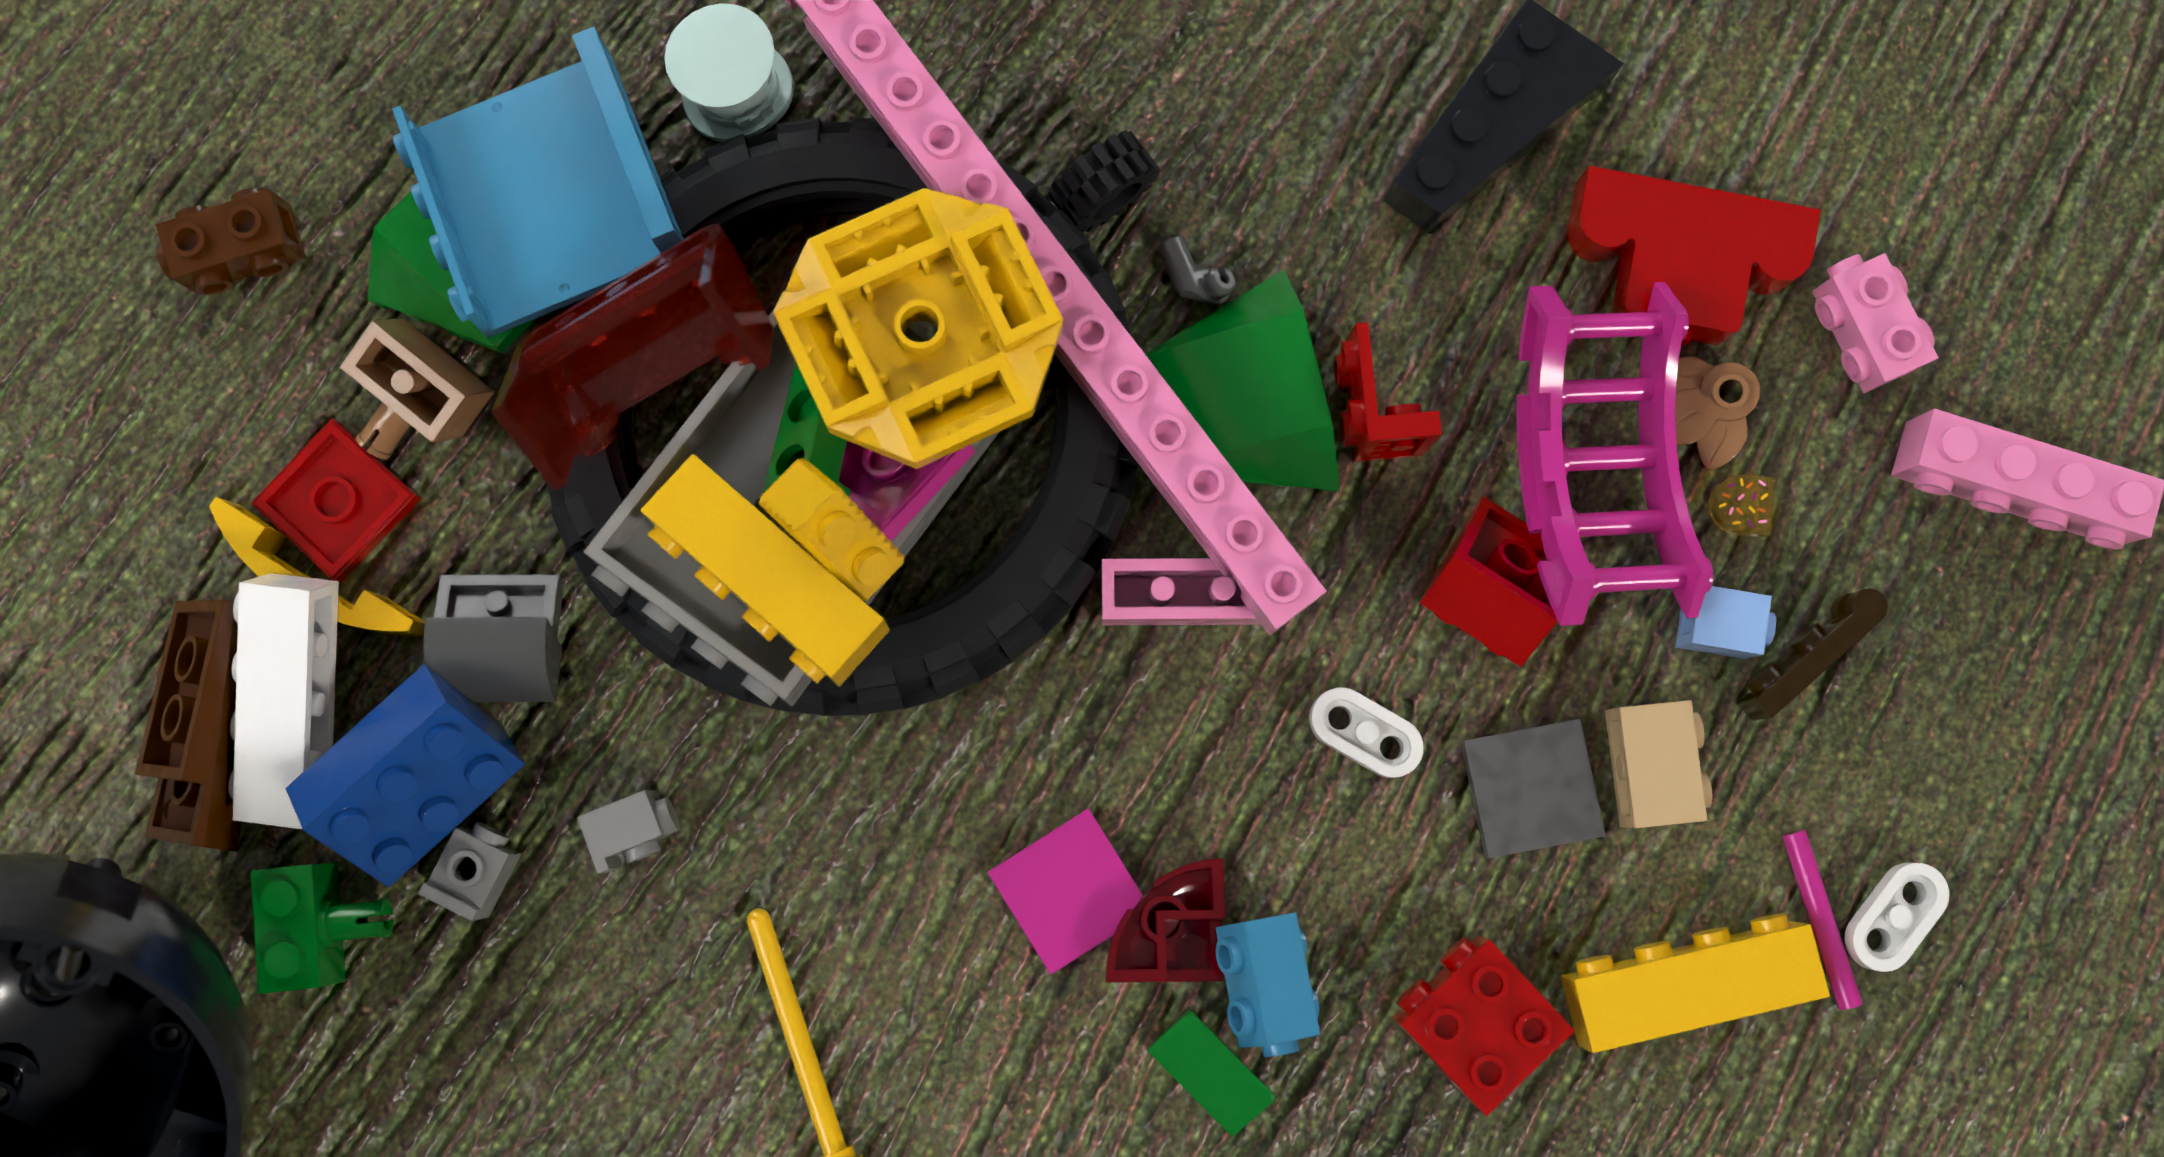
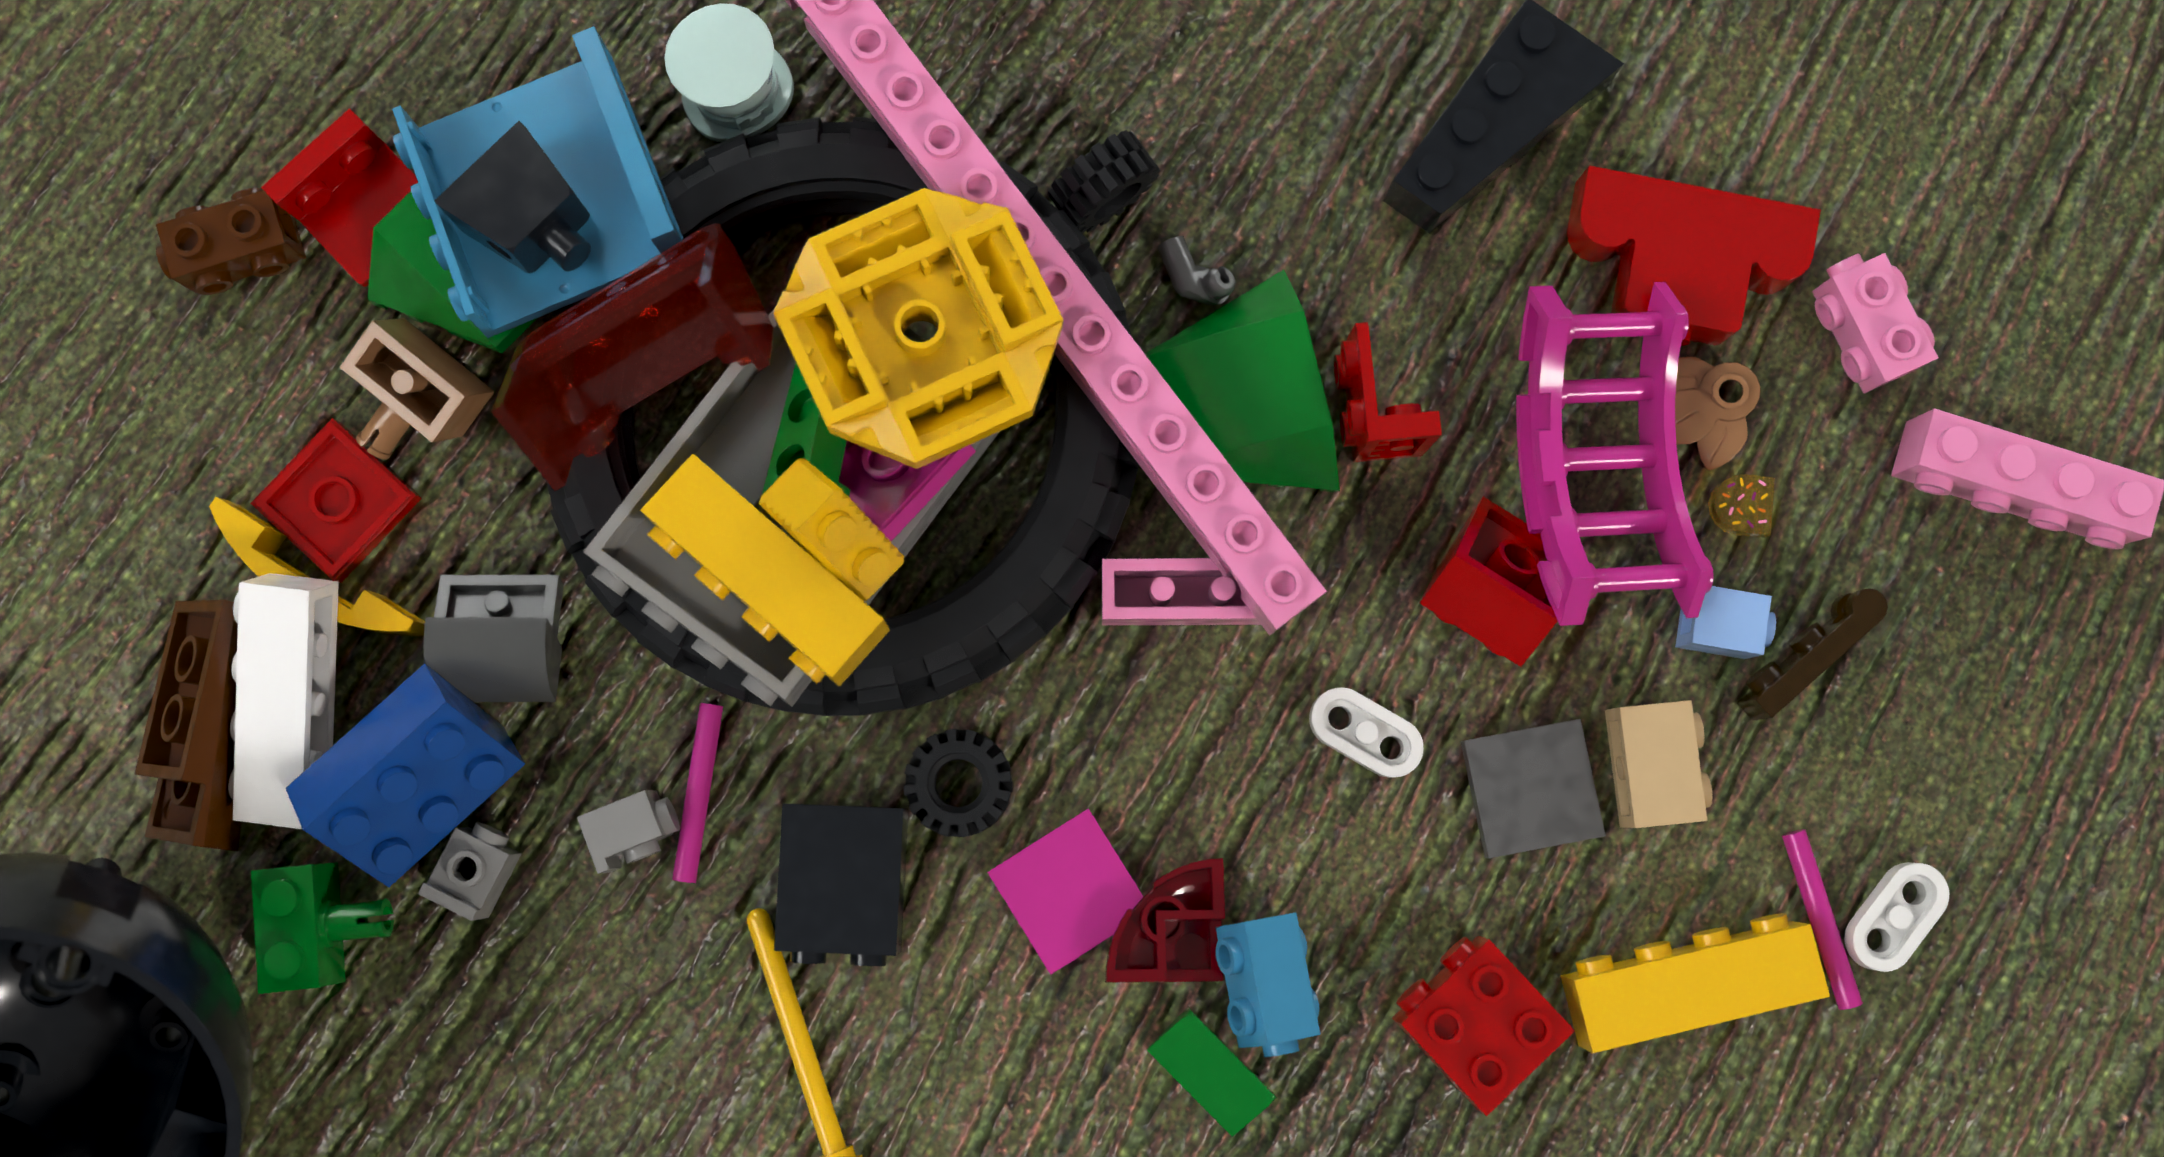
(343, 190): none -> red bracket
(519, 205): none -> black torso
(697, 793): none -> dark pink bar
(841, 883): none -> black brick
(922, 776): none -> black tyre

